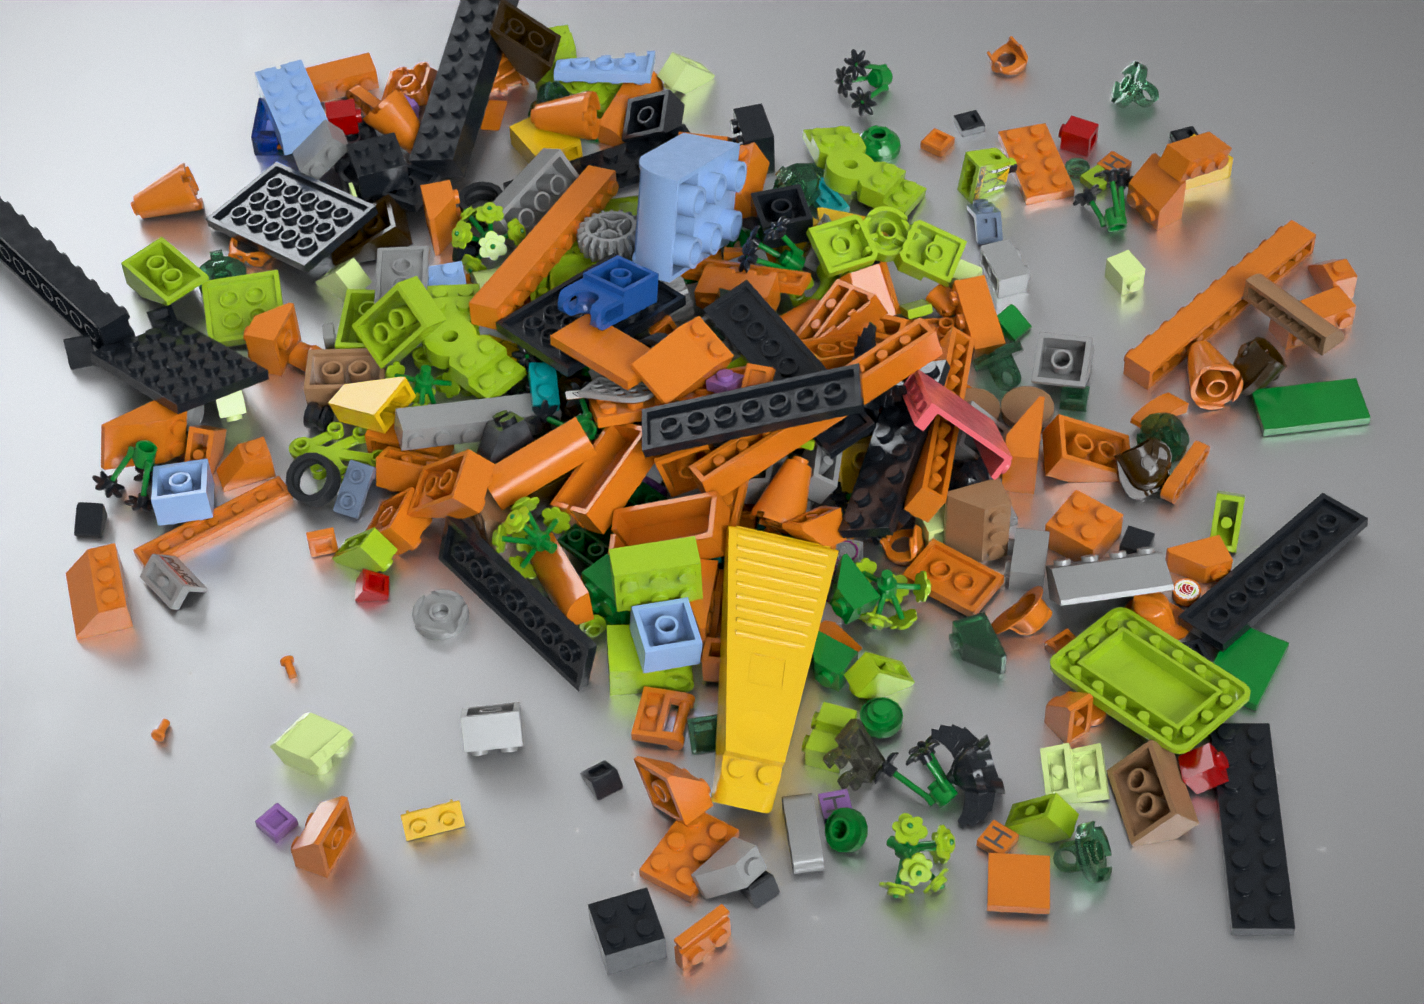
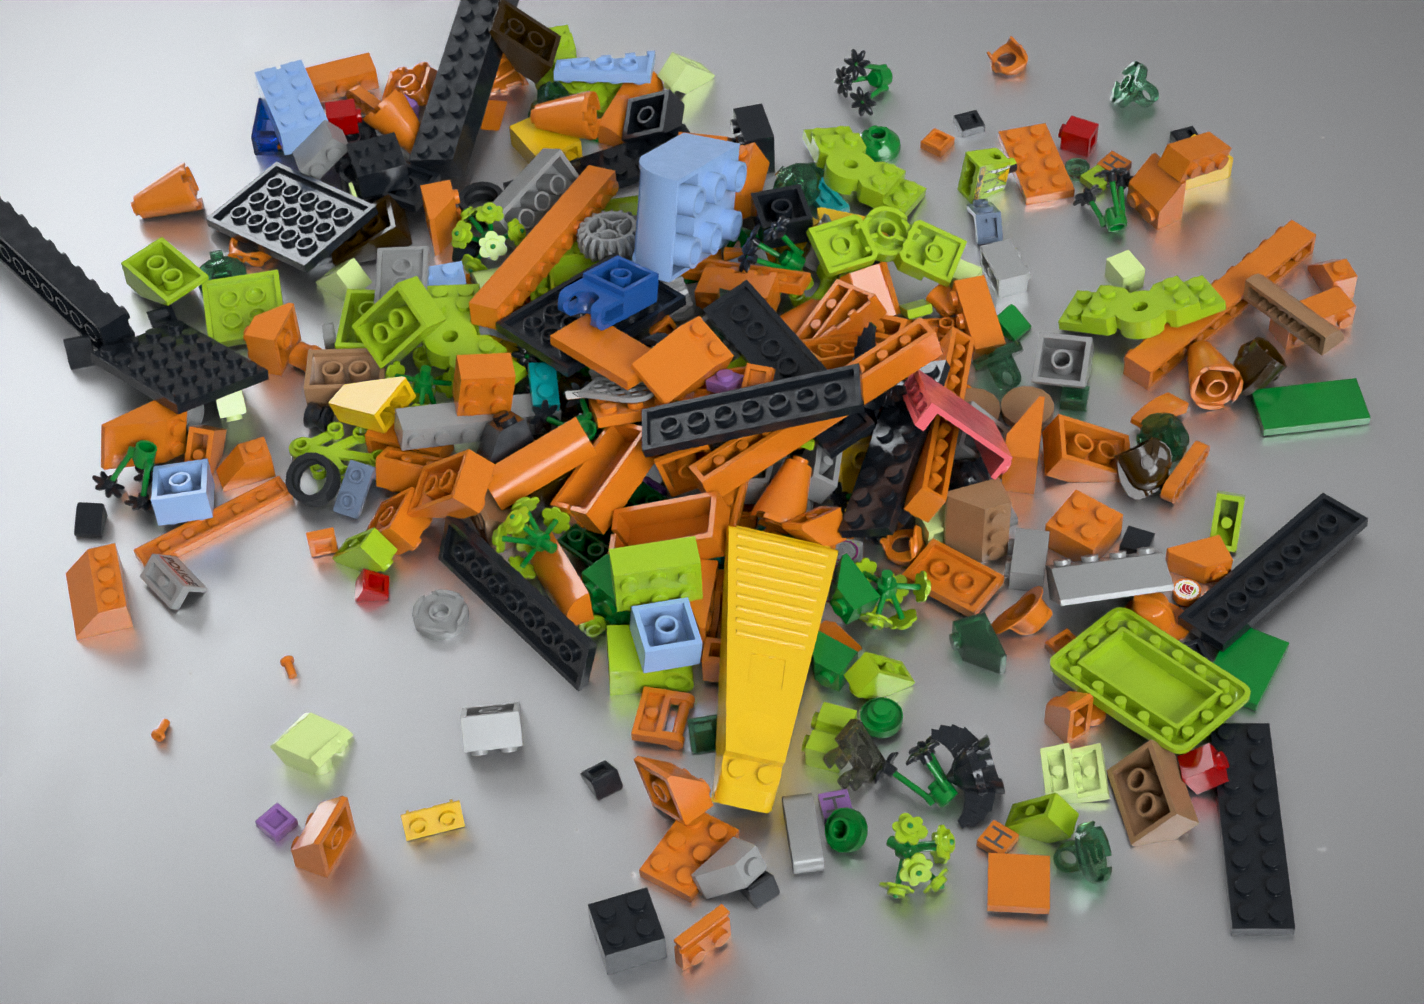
(483, 384): none -> orange brick
(1141, 312): none -> lime plate

